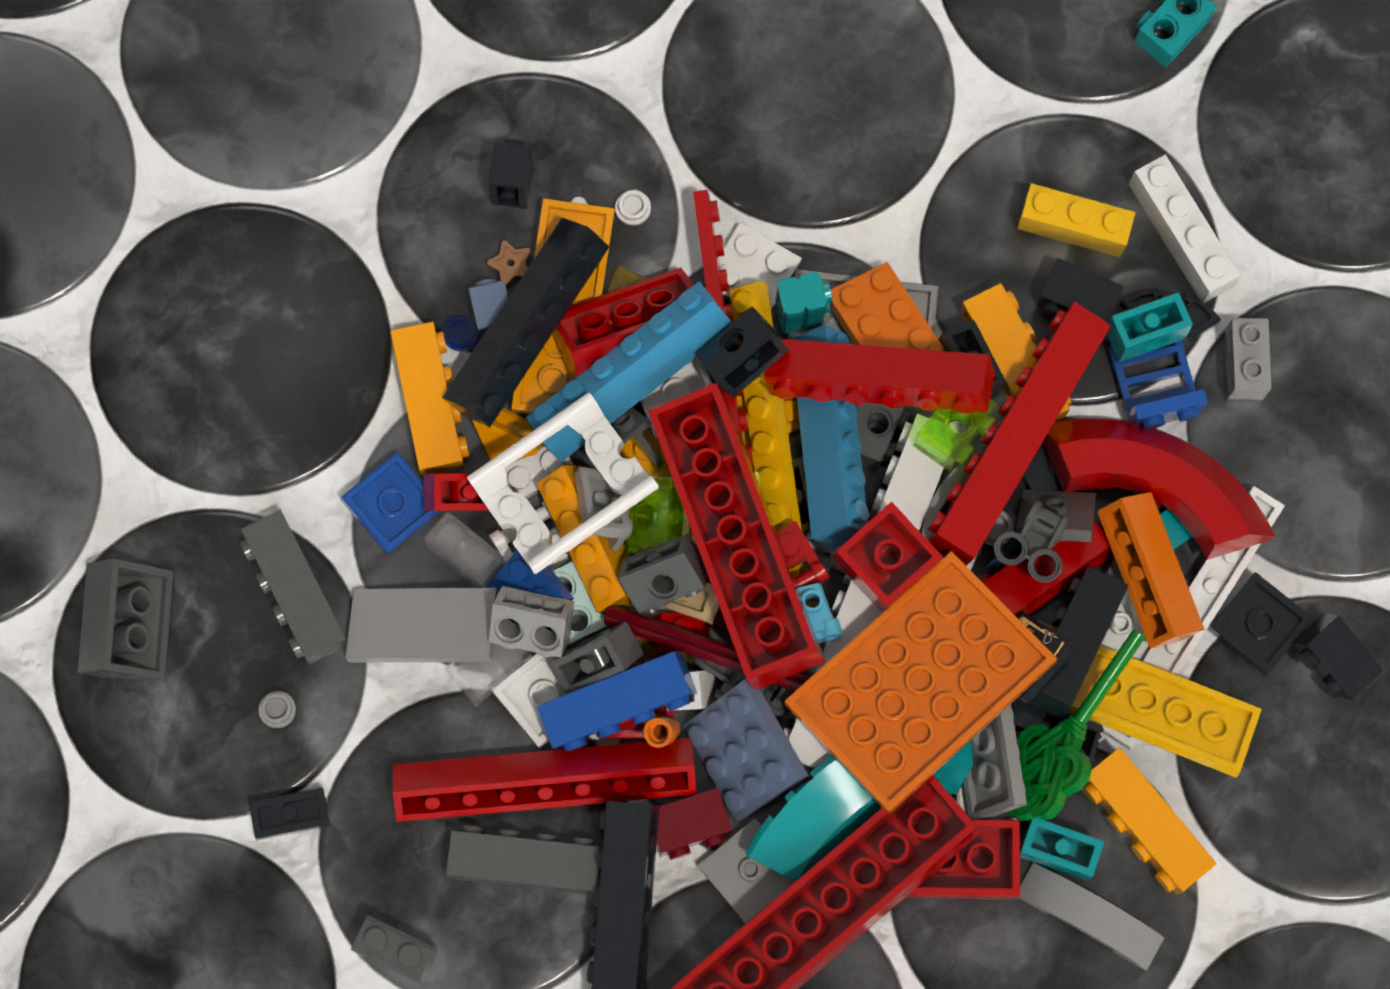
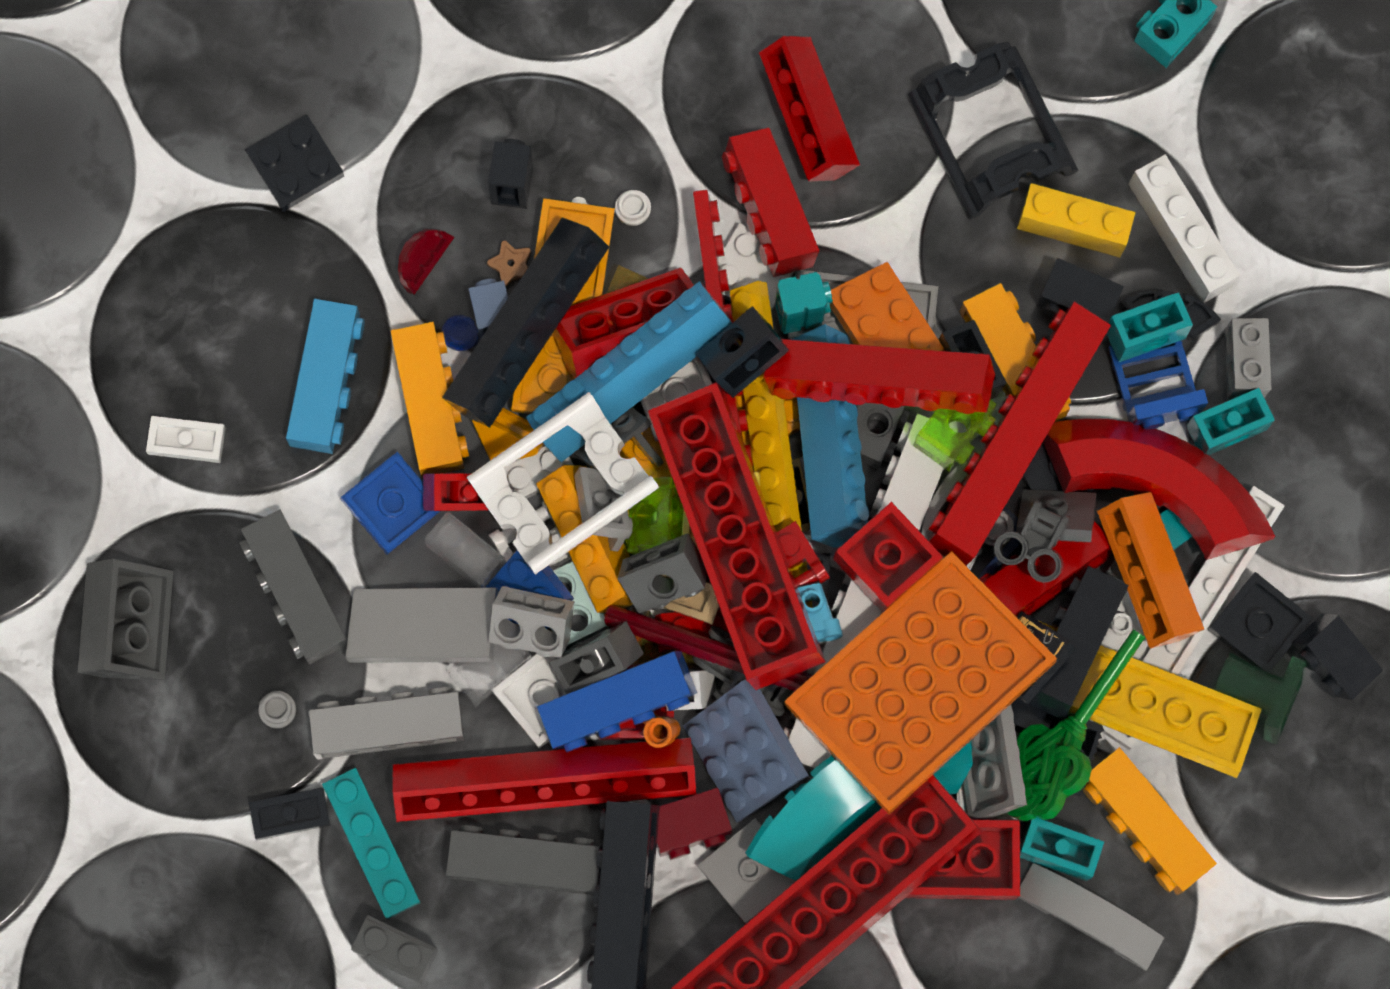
(185, 439): none -> white plate
(294, 163): none -> black plate
(324, 376): none -> dark azure brick
(371, 843): none -> teal plate
(386, 724): none -> light grey brick
(420, 257): none -> dark red plate
(770, 202): none -> red brick
(809, 108): none -> red brick
(1004, 172): none -> black piece
(1230, 422): none -> teal brick
(1263, 690): none -> clear green plant

